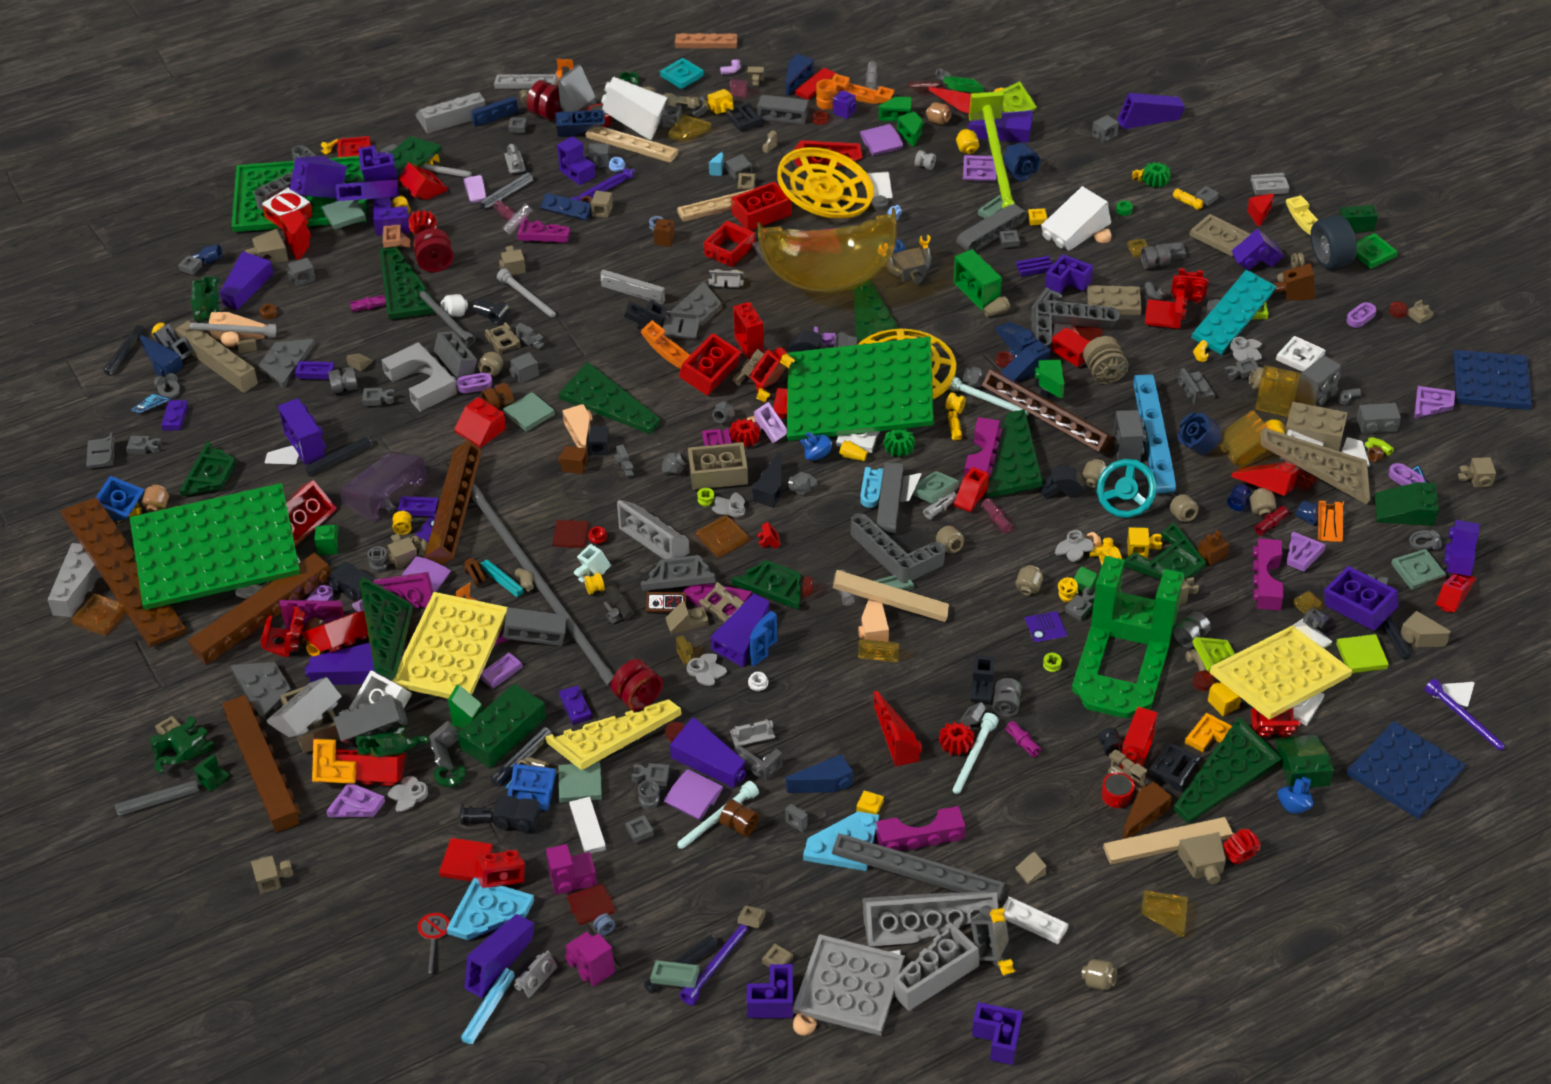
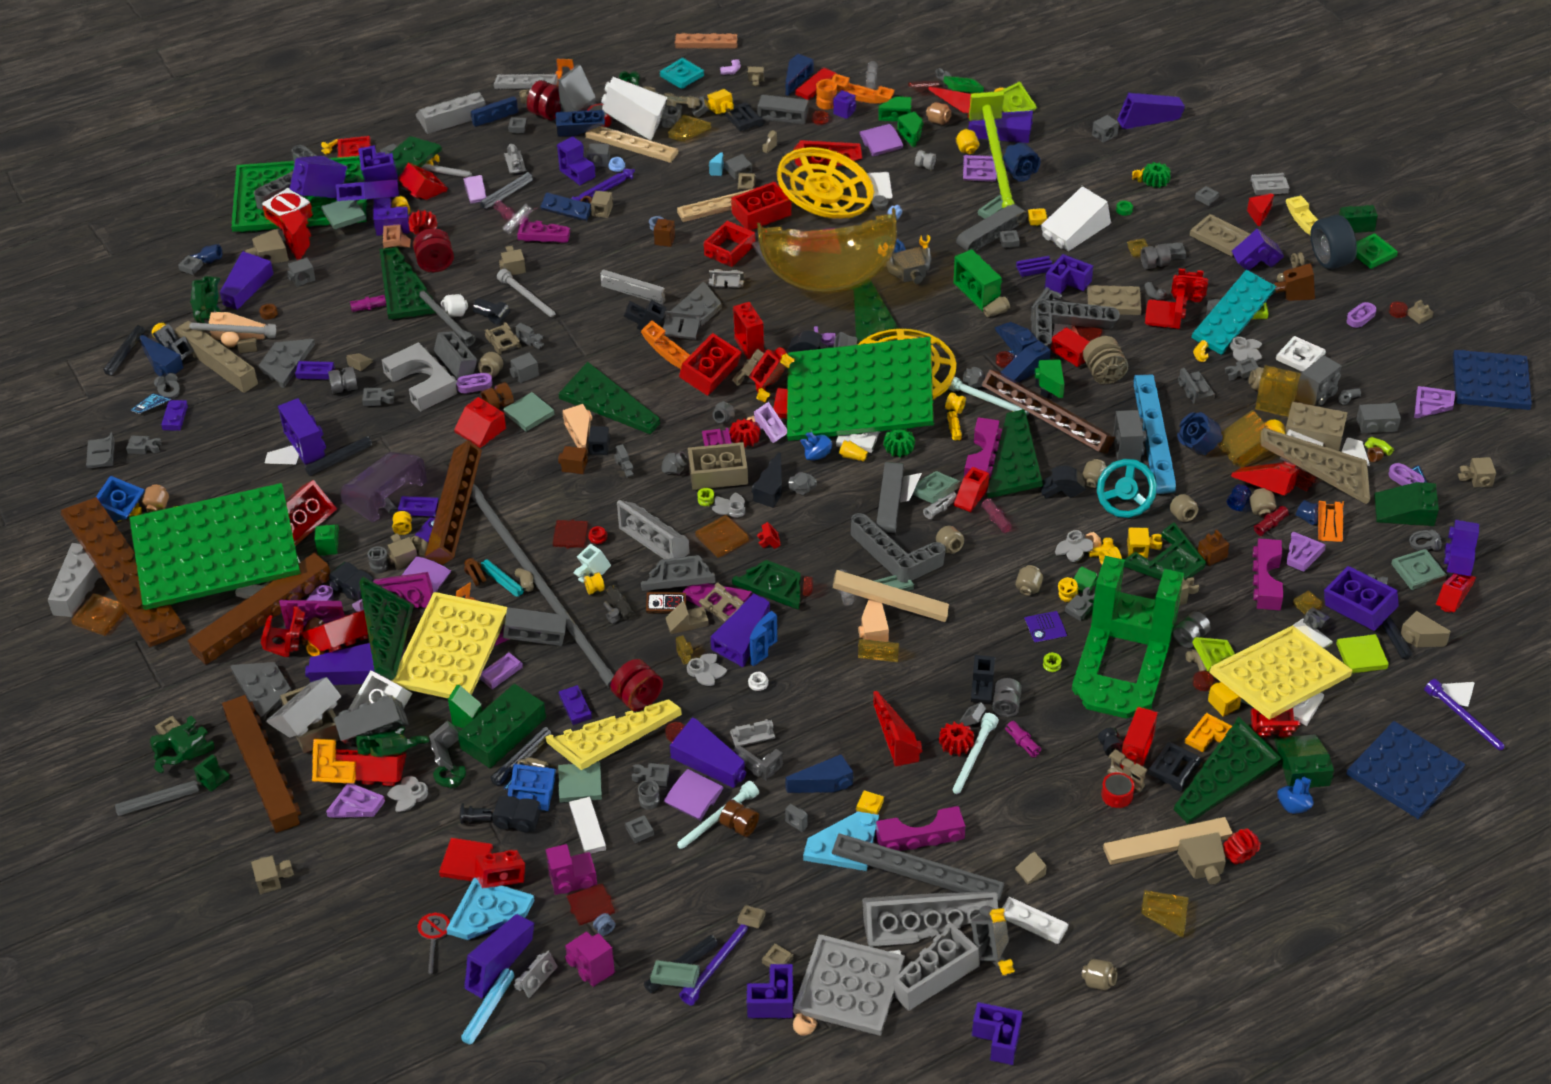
(208, 471): dark green wing -> none
(738, 87): clear pink tile -> none
(871, 487): medium azure plate -> none
(1103, 236): light nougat piece -> none
(1148, 806): reddish brown slope -> none
(1188, 199): yellow axle -> none

